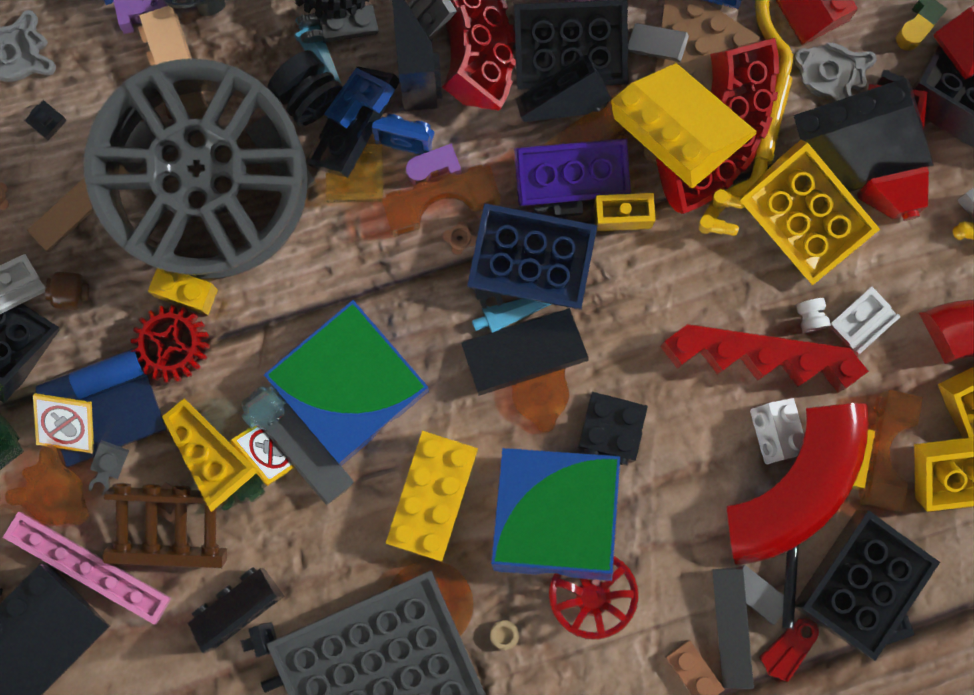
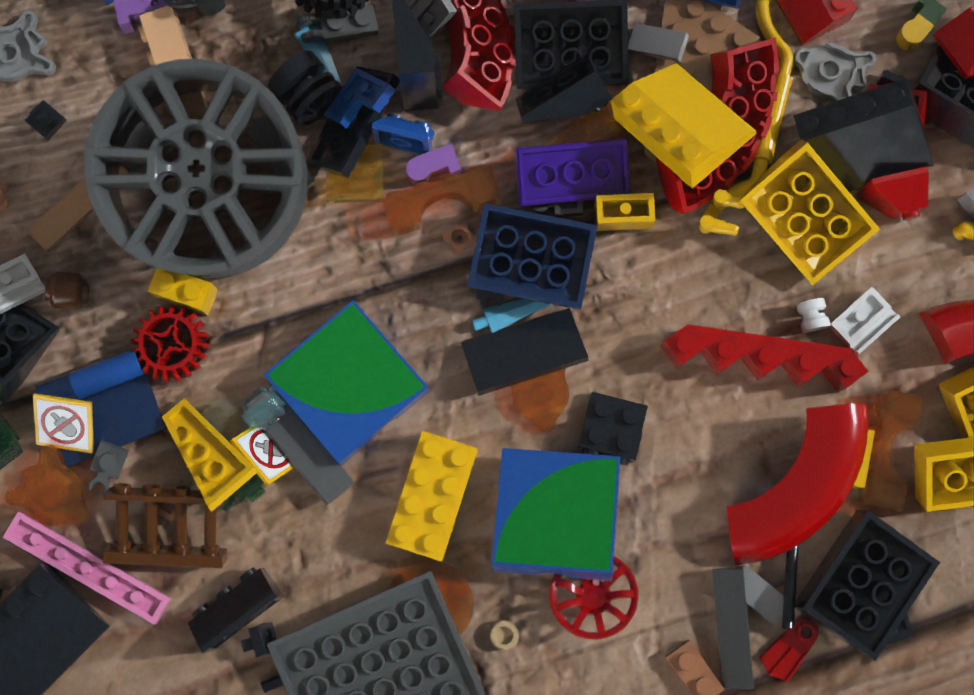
(778, 430): white bracket -> none

